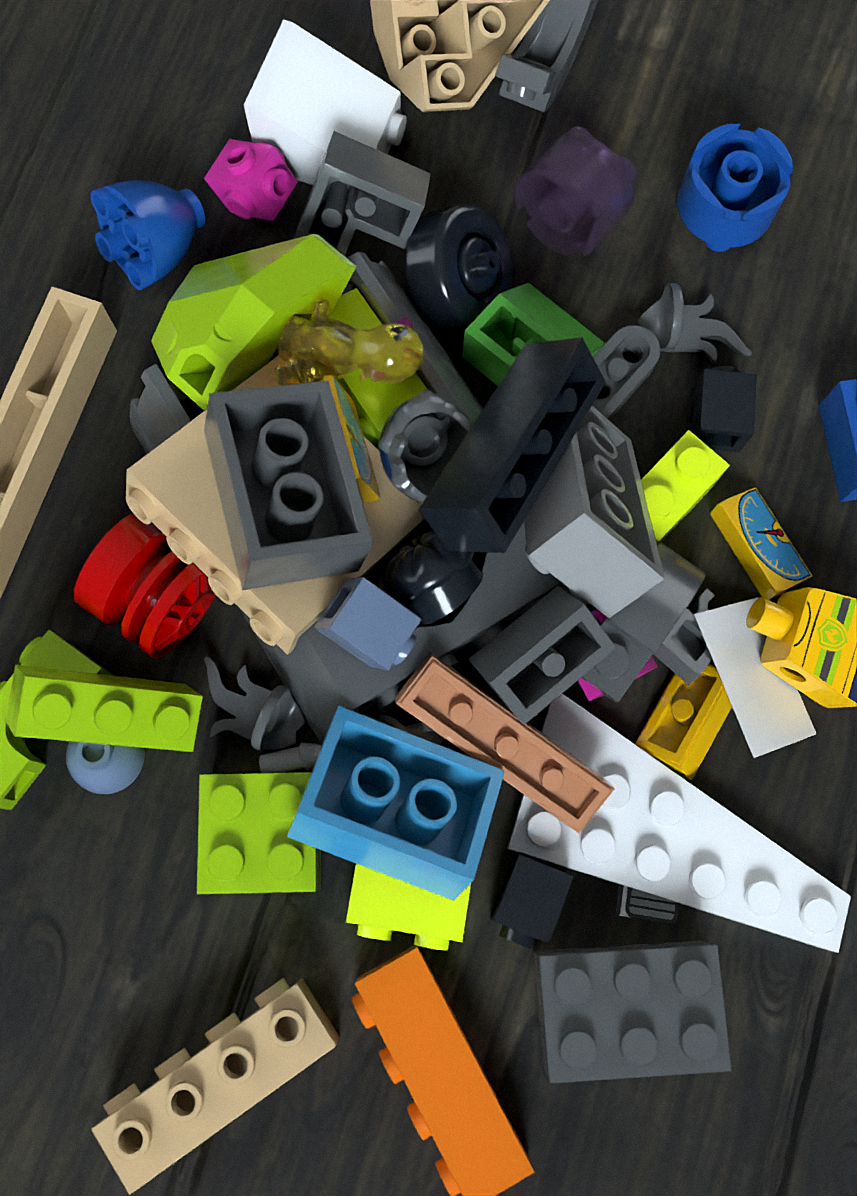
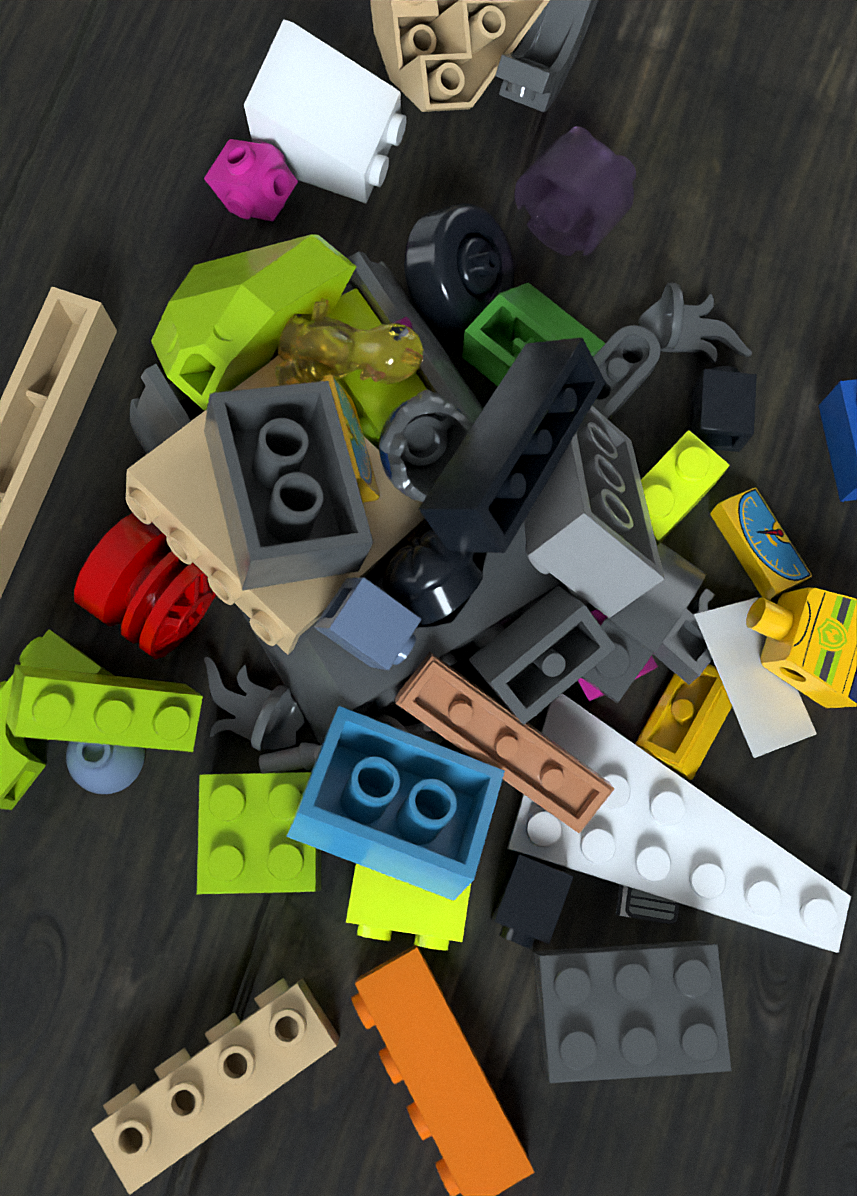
(145, 227): blue piece -> none
(365, 193): dark grey brick -> none
(734, 186): blue brick -> none

